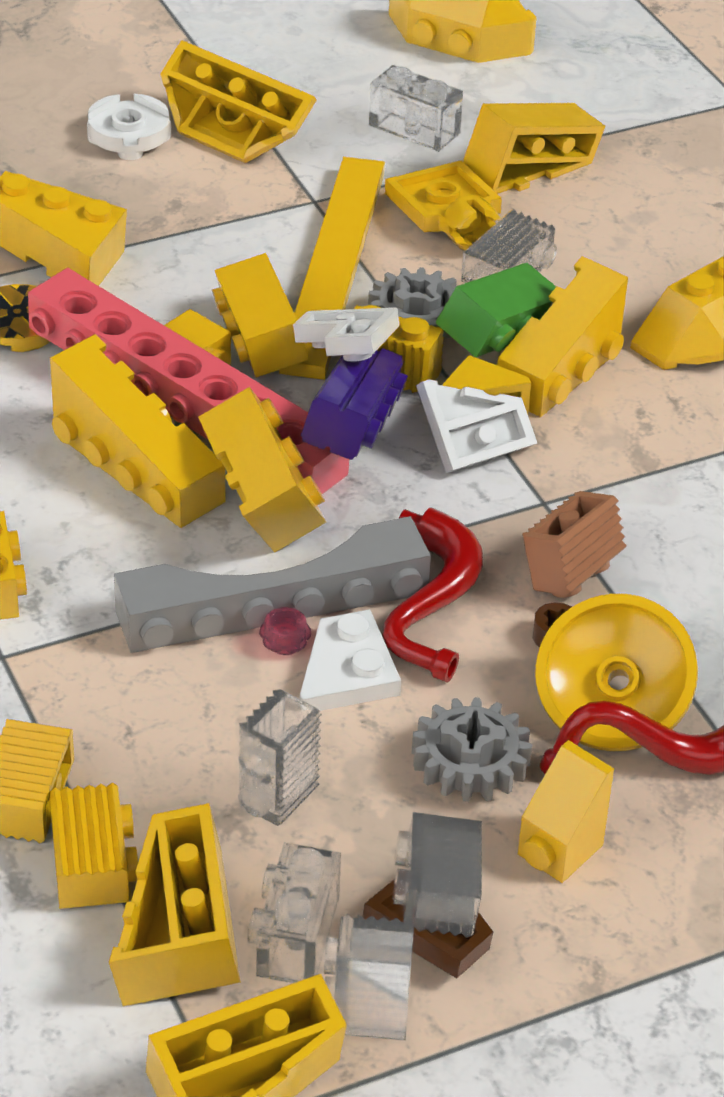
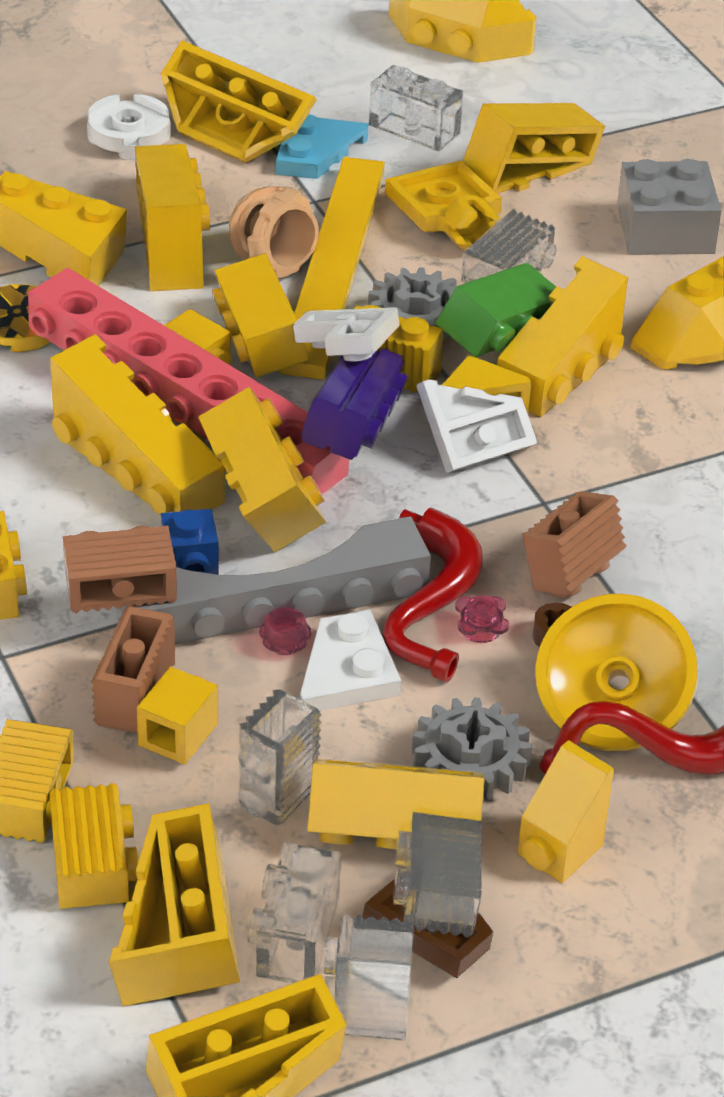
(120, 568): none -> nougat brick
(131, 666): none -> nougat brick
(171, 216): none -> yellow wedge
(177, 715): none -> yellow brick
(193, 539): none -> blue brick
(275, 223): none -> light nougat helmet
(318, 146): none -> medium azure wing
(380, 798): none -> yellow brick
(481, 618): none -> clear pink plate
(668, 207): none -> light grey brick

